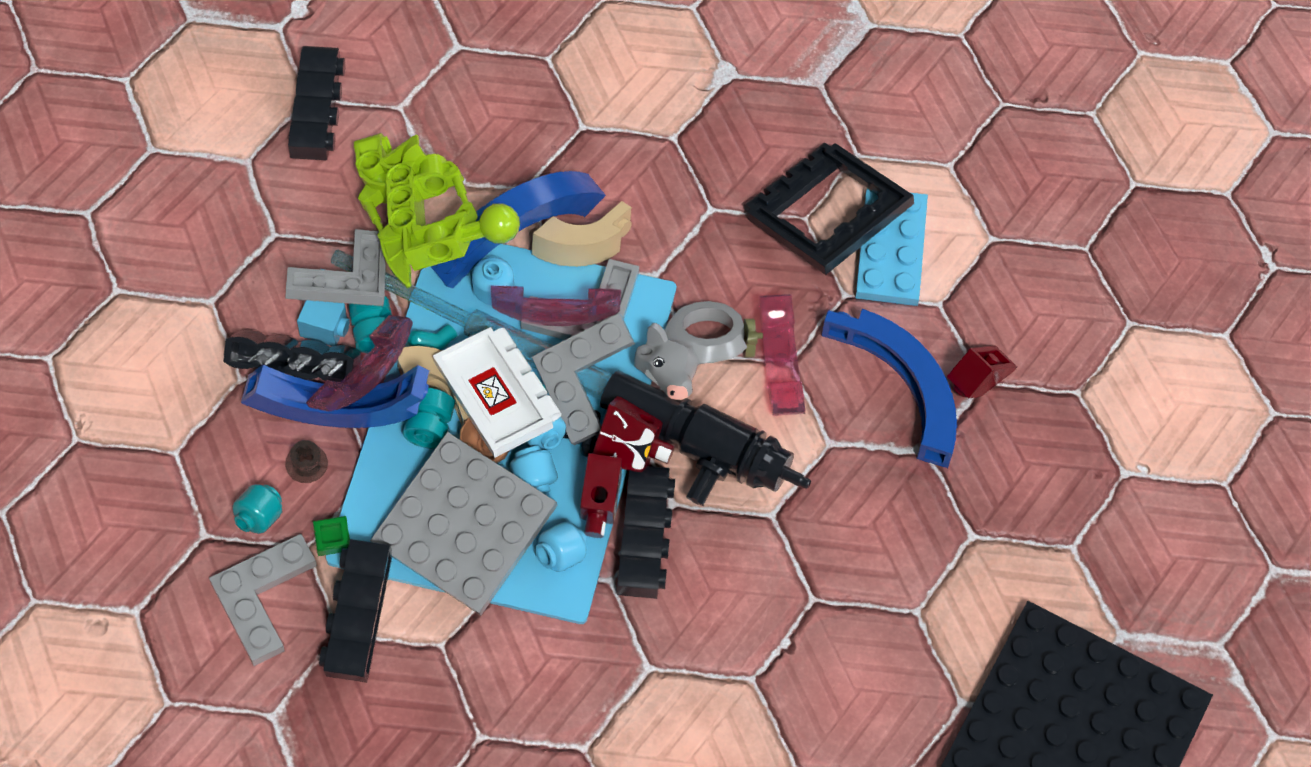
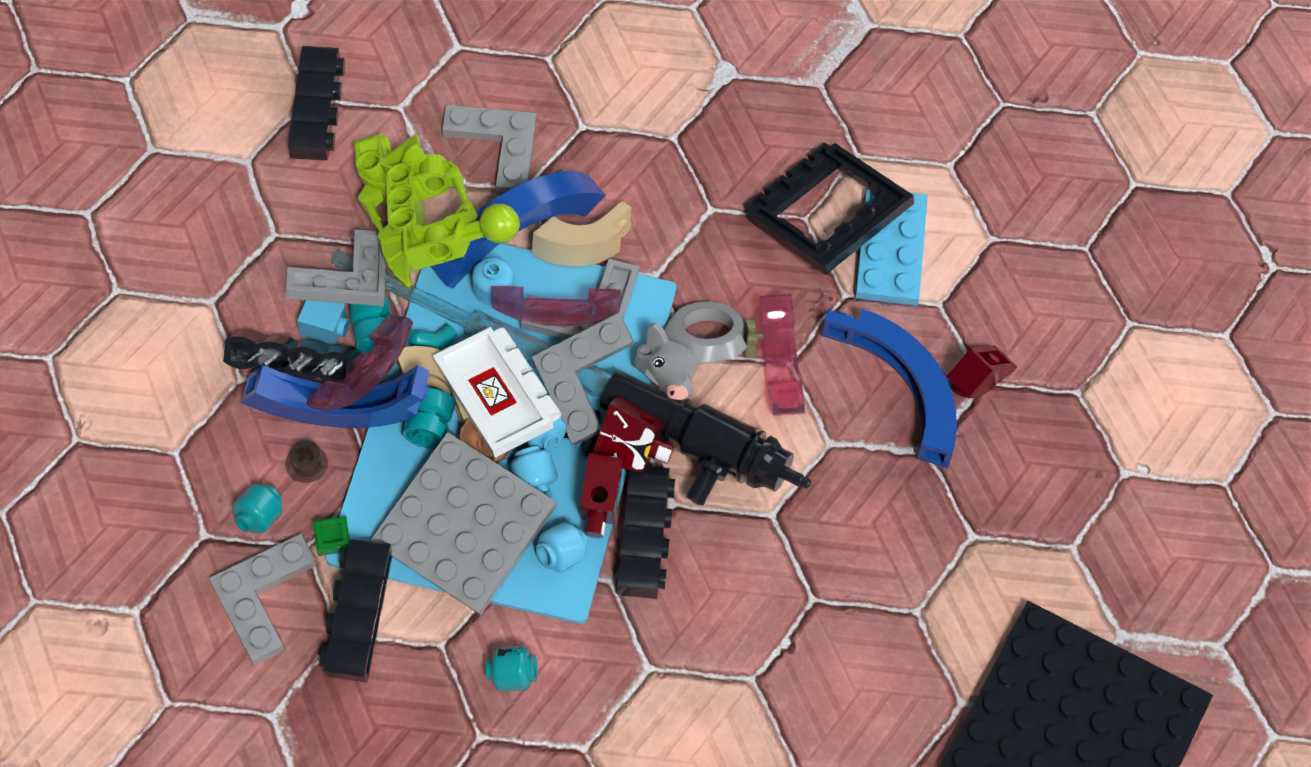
(512, 128): none -> light grey plate
(512, 668): none -> teal head

